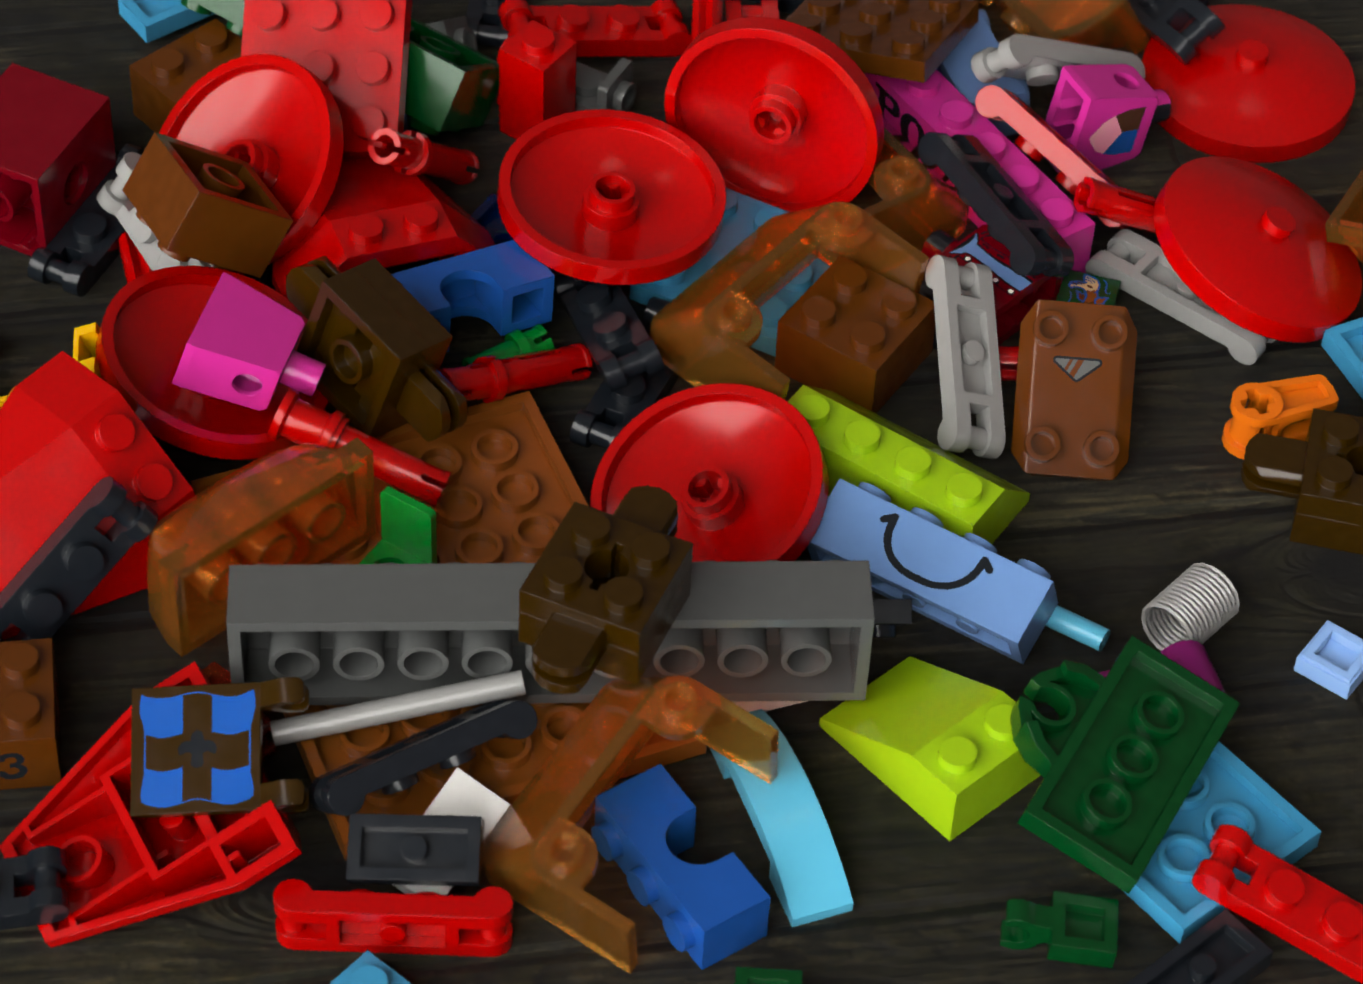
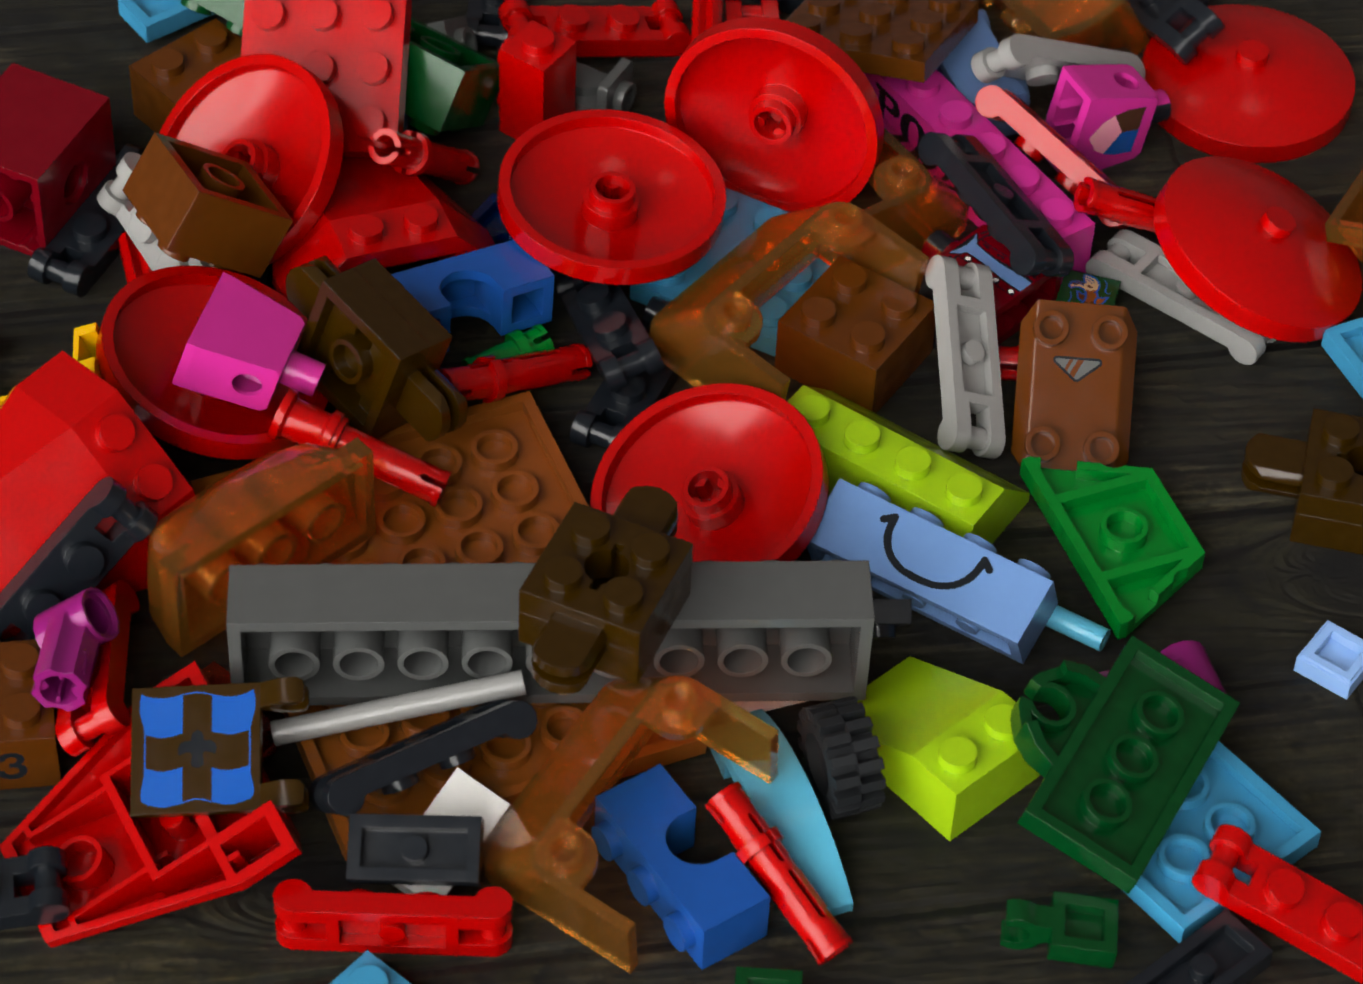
(70, 647): none -> magenta piece
(105, 700): none -> red plate
(406, 531): green bracket -> none
(787, 885): none -> red pin
(841, 757): none -> black tyre
(1118, 535): none -> green wing
(1191, 607): light grey piece -> none
(1276, 409): orange piece -> none

